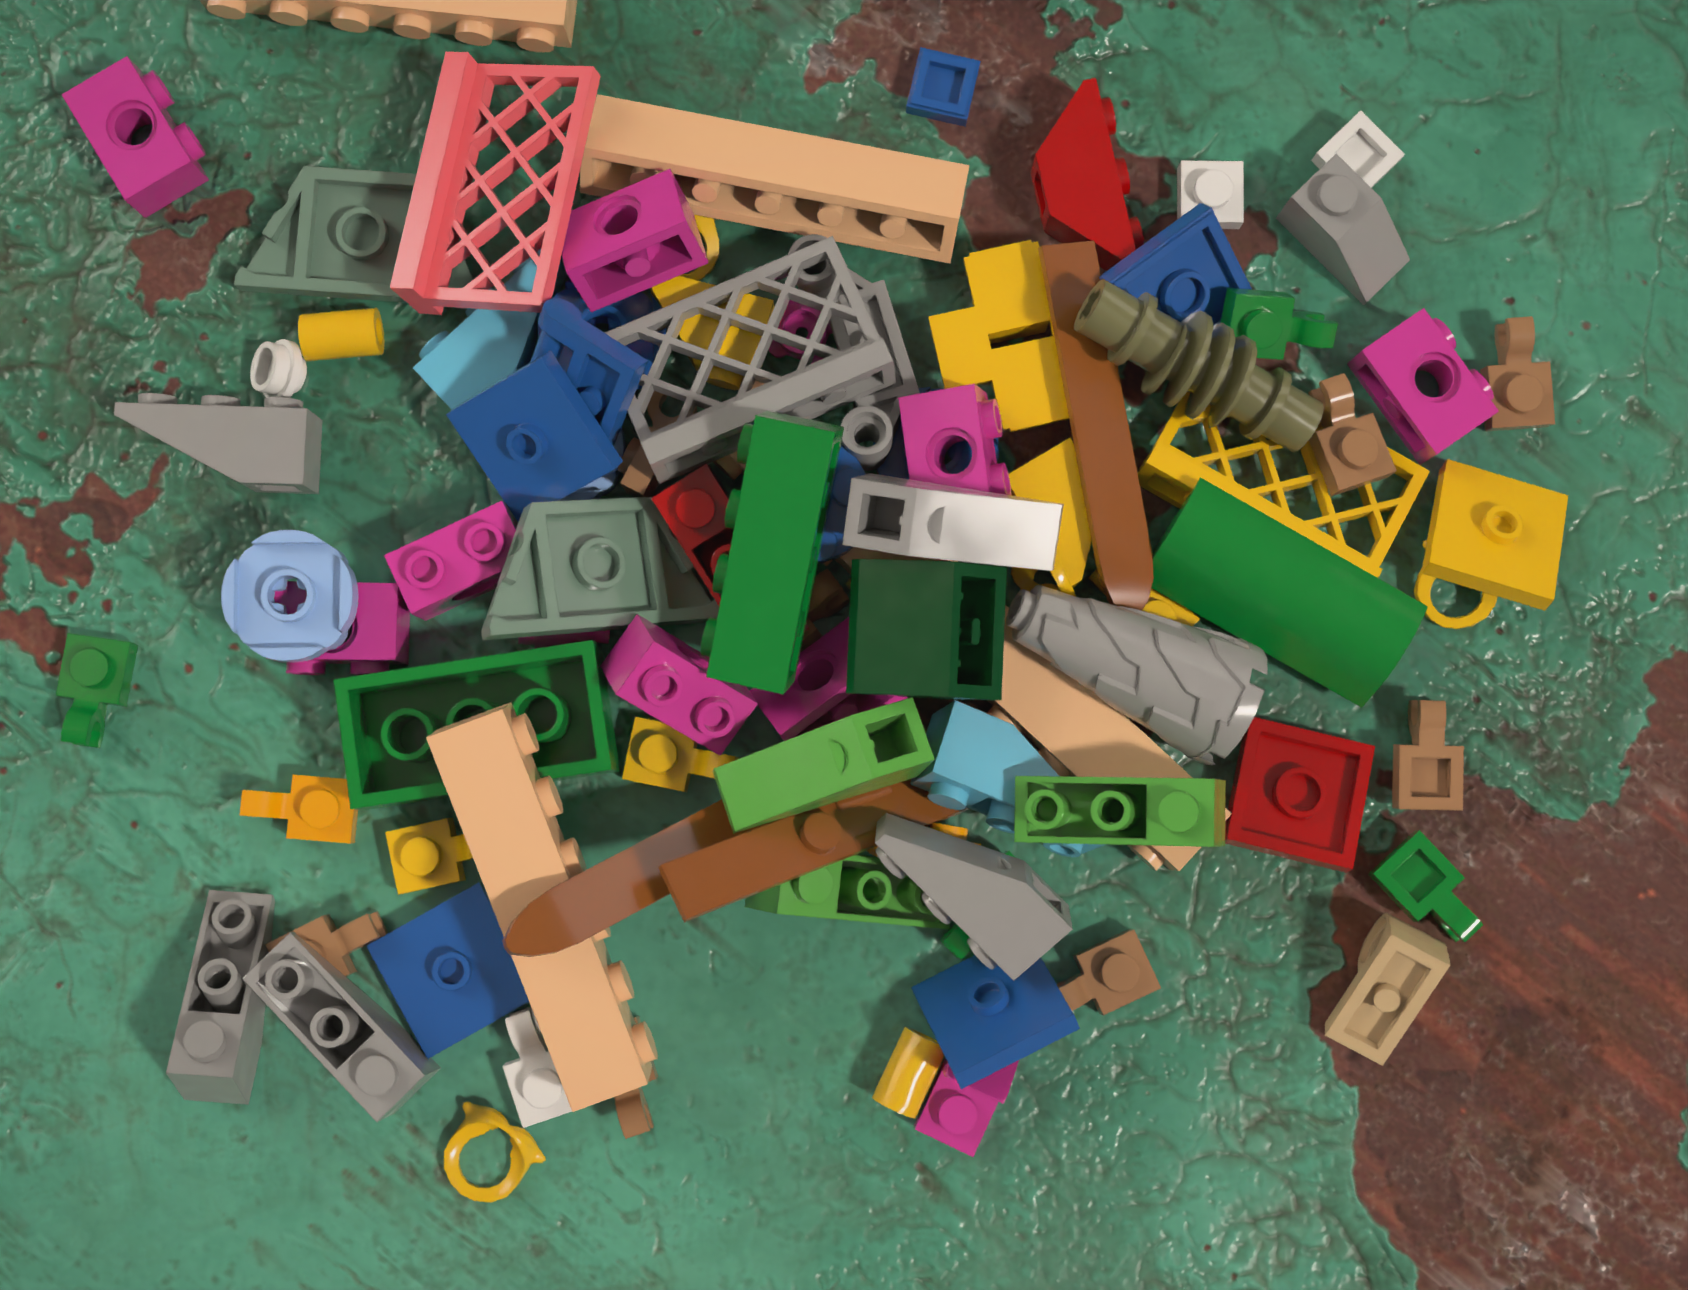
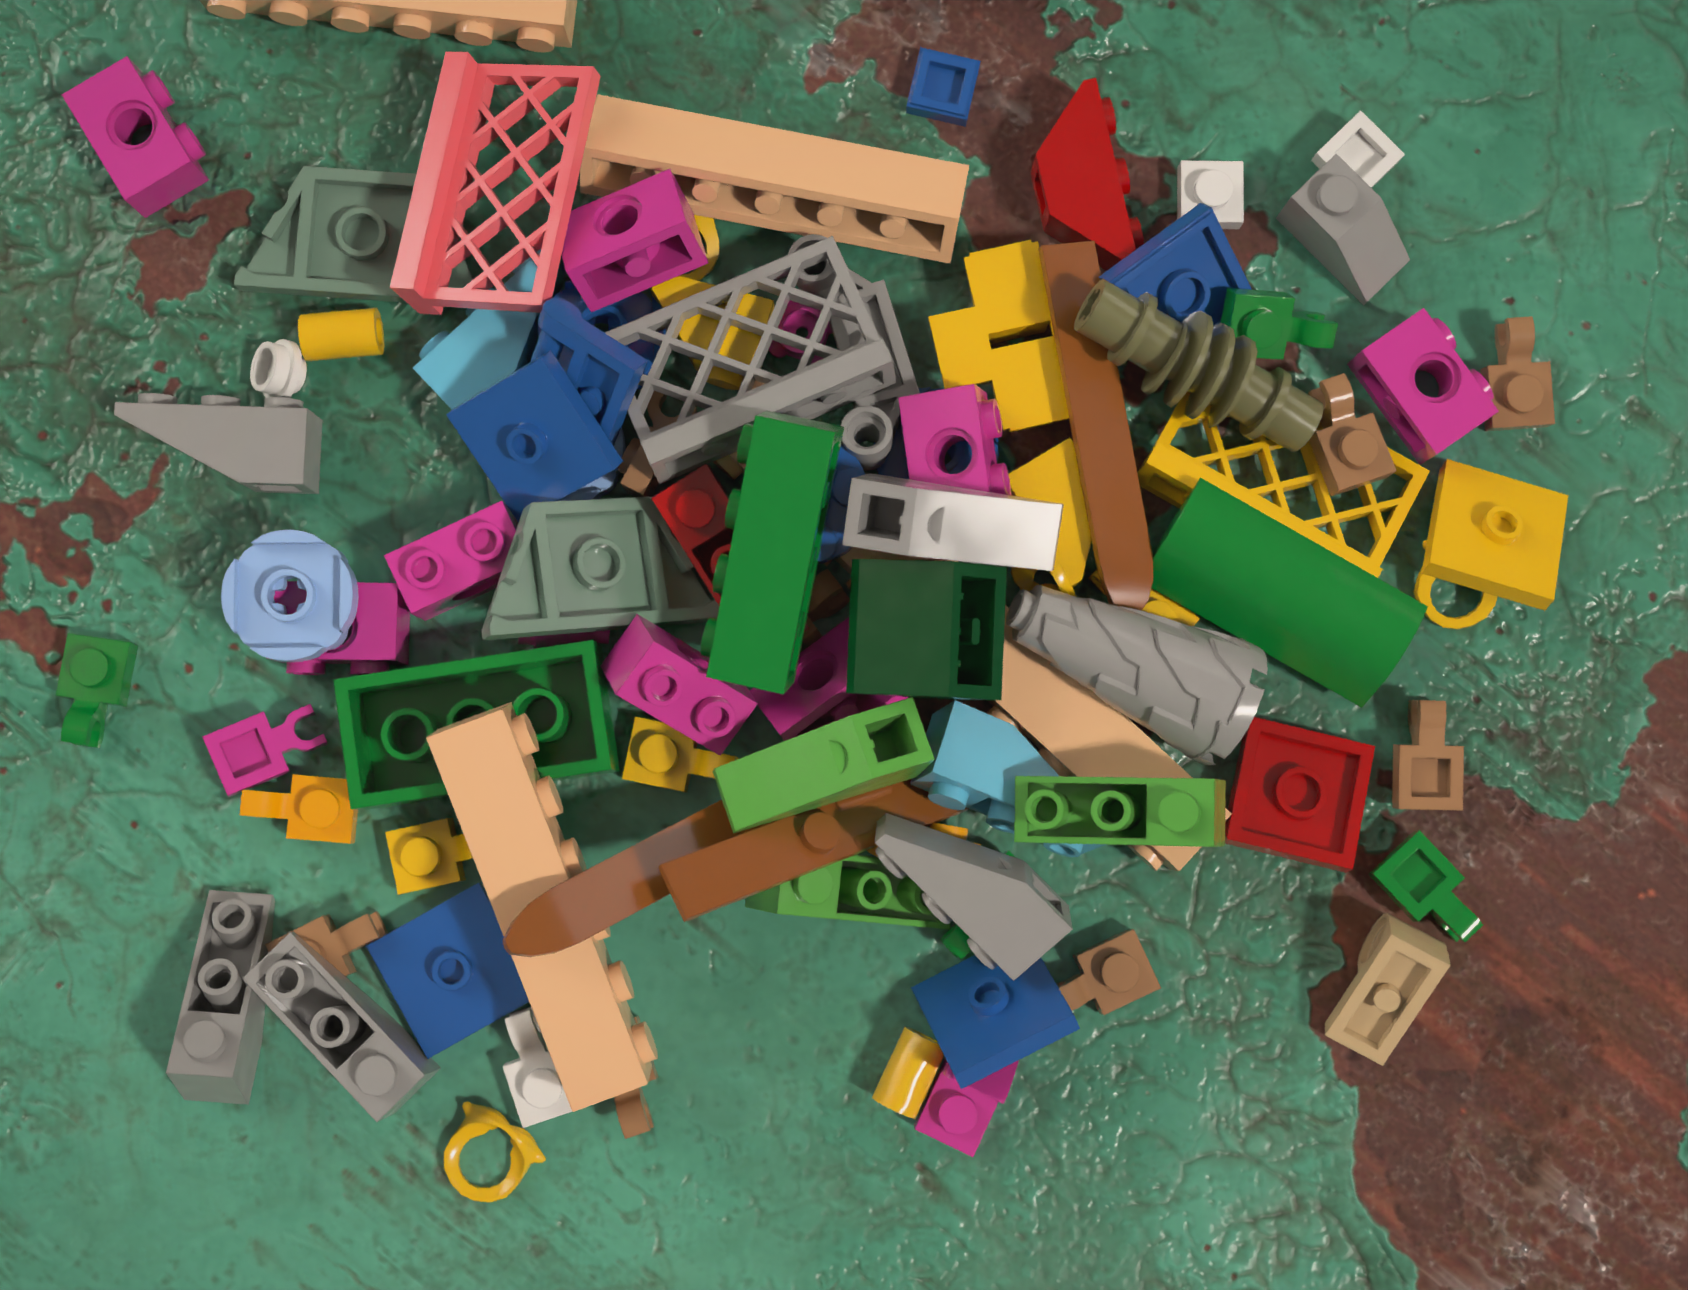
(253, 751): none -> dark pink plate

